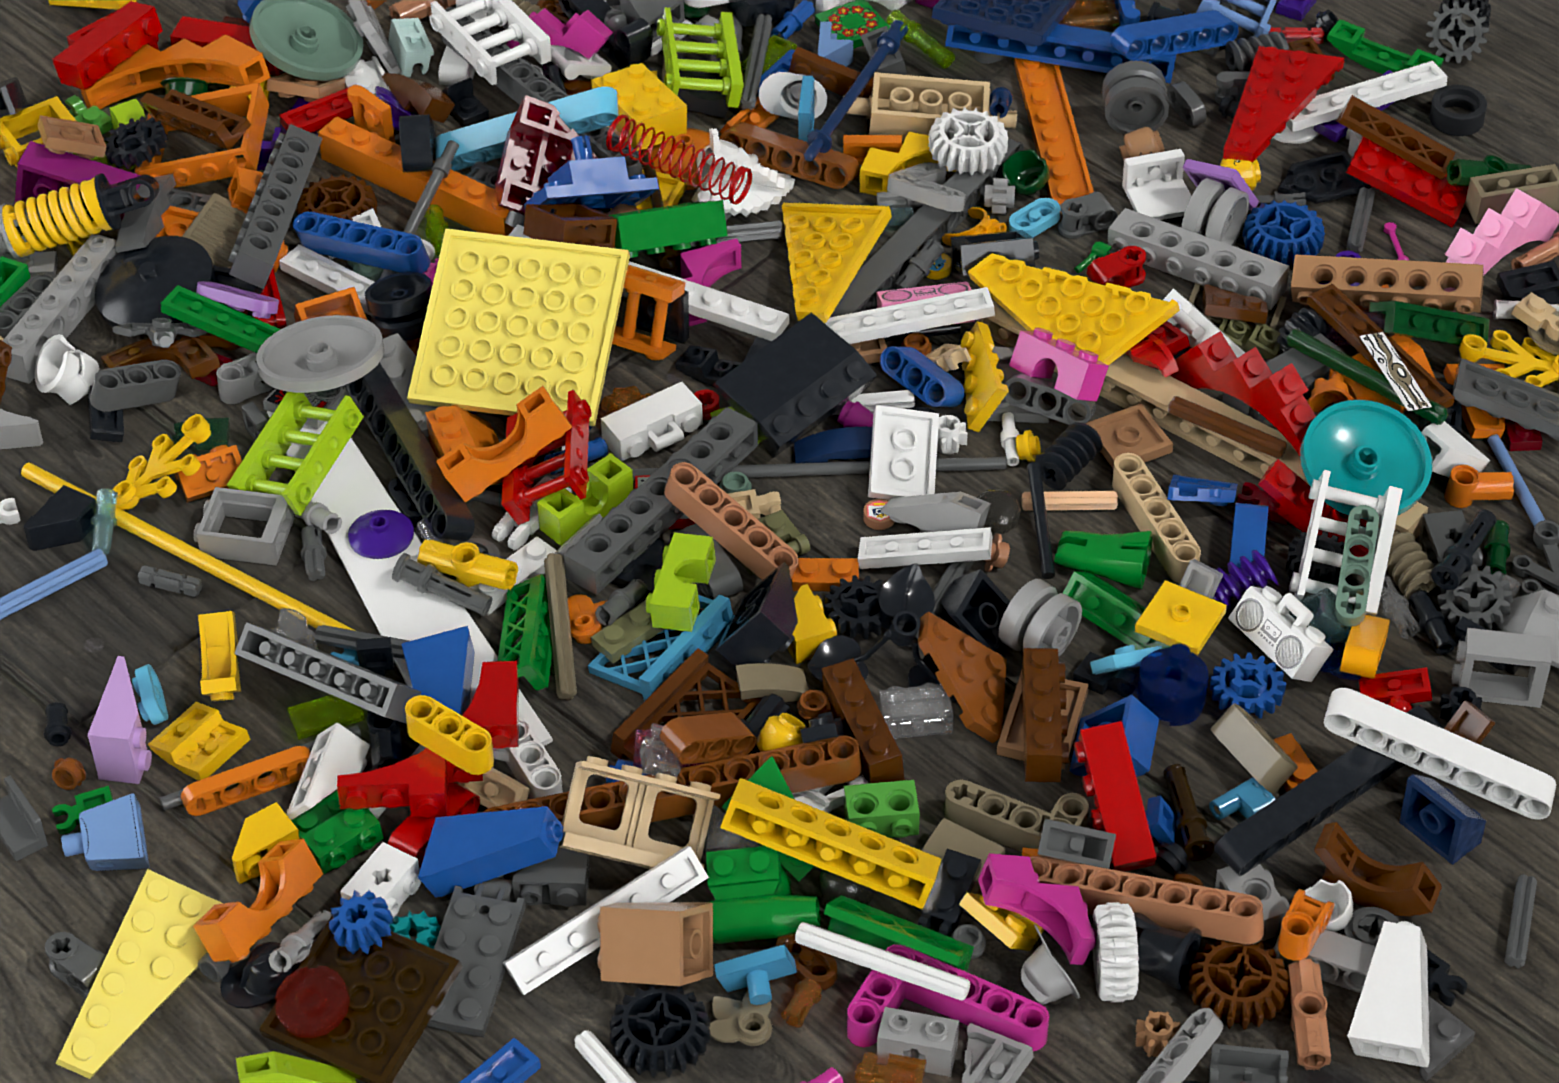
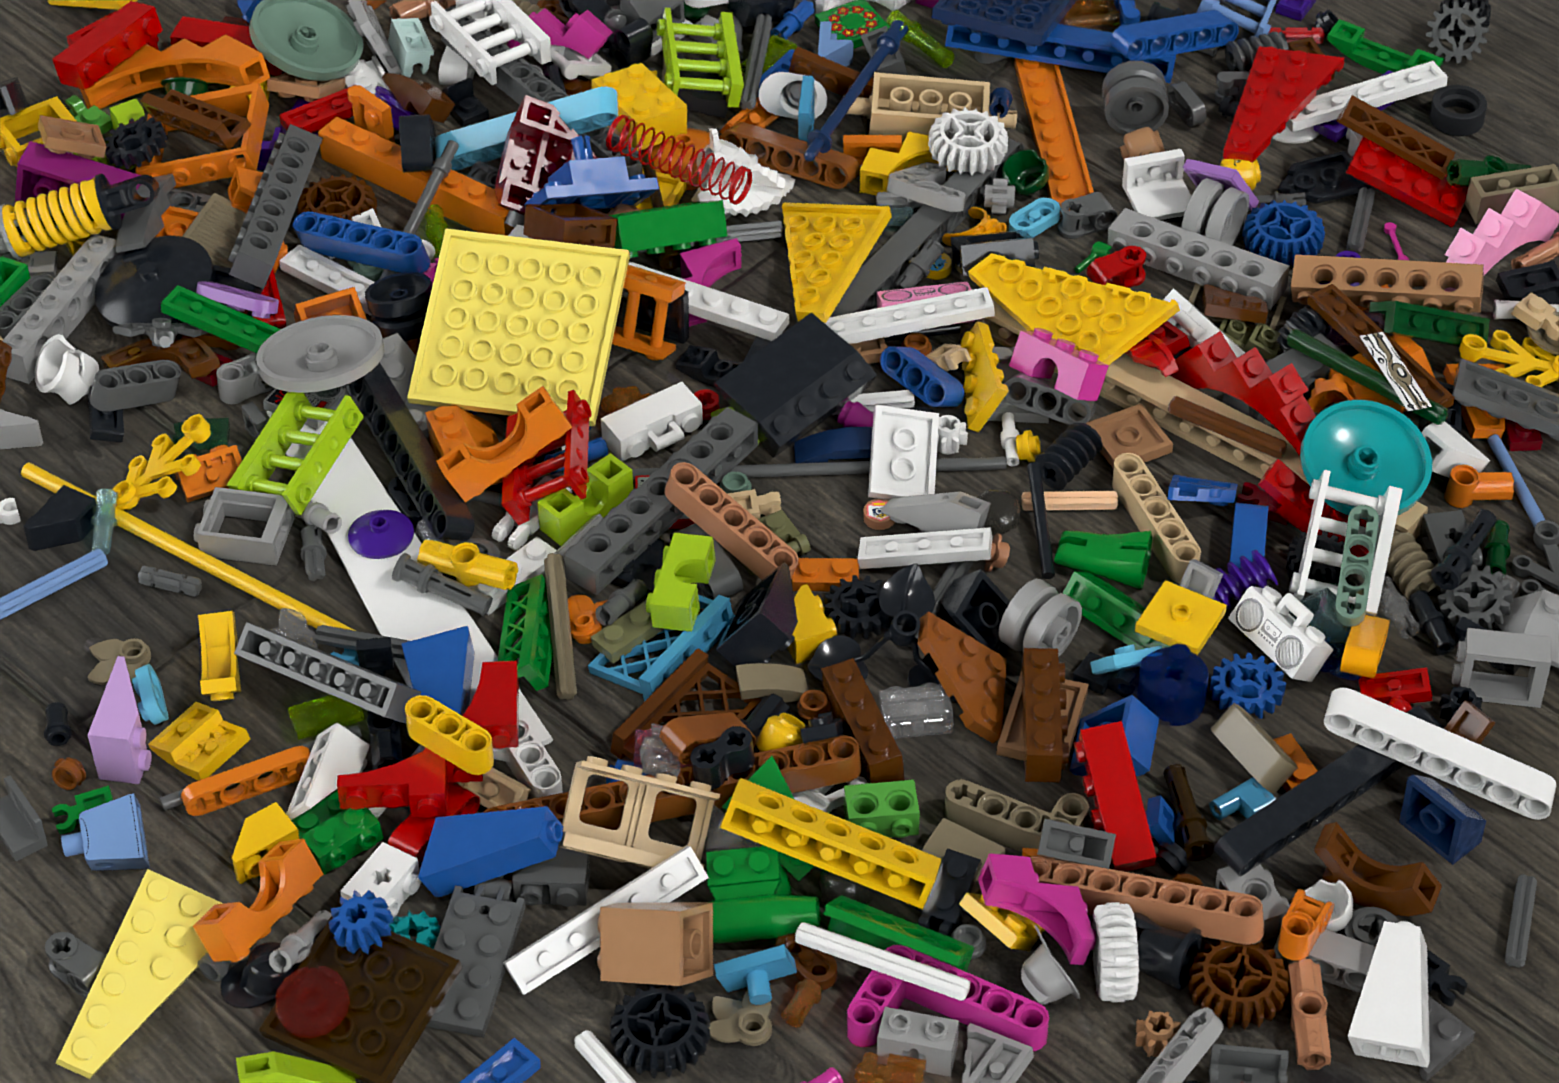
(135, 653): none -> dark tan plate
(724, 757): none -> black axle

